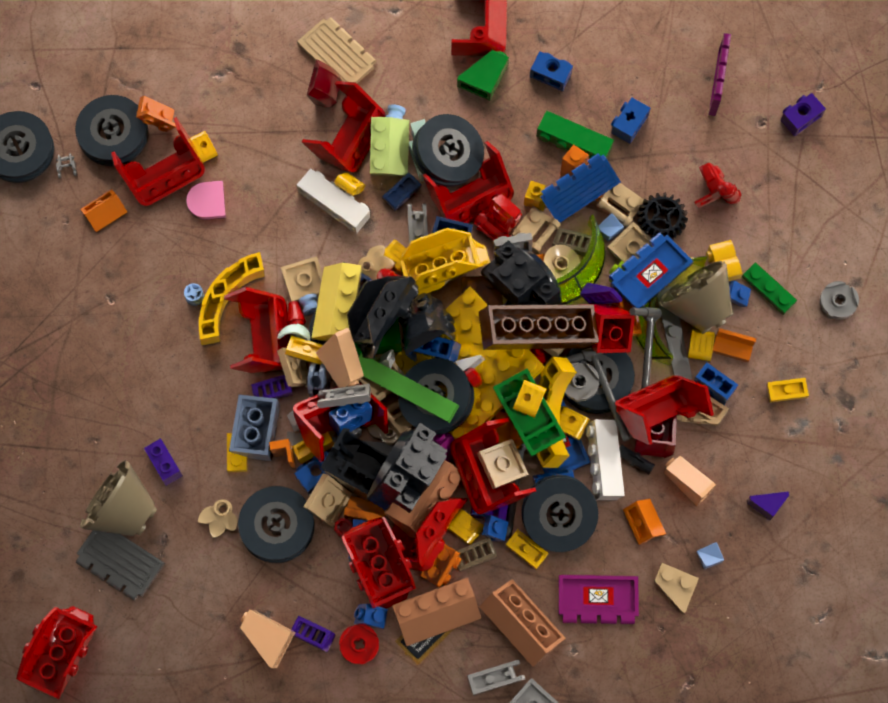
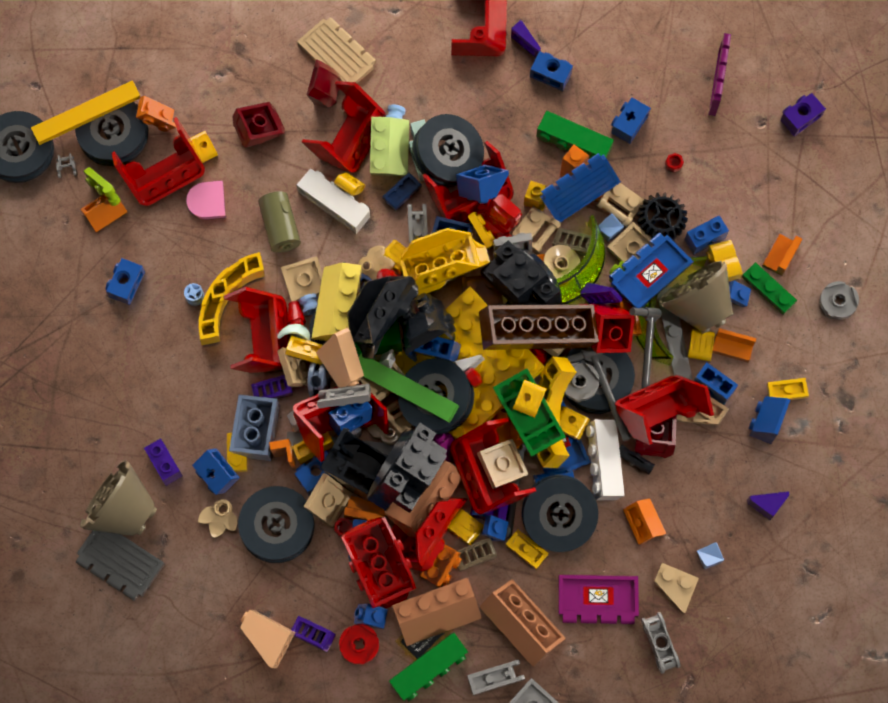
(56, 650): red slope -> none
(85, 112): none -> yellow tile
(101, 186): none -> lime plate
(125, 292): none -> blue brick
(215, 471): none -> blue brick
(257, 123): none -> dark red slope
(279, 221): none -> olive piece
(428, 666): none -> green brick
(478, 223): none -> yellow plate
(481, 183): none -> blue slope
(484, 75): green slope -> none
(524, 38): none -> dark purple slope
(659, 631): none -> light grey piece
(674, 162): none -> red tile
(689, 479): light nougat slope -> none
(706, 234): none -> blue brick
(718, 187): red piece -> none
(769, 418): none -> blue slope
(781, 254): none -> orange panel

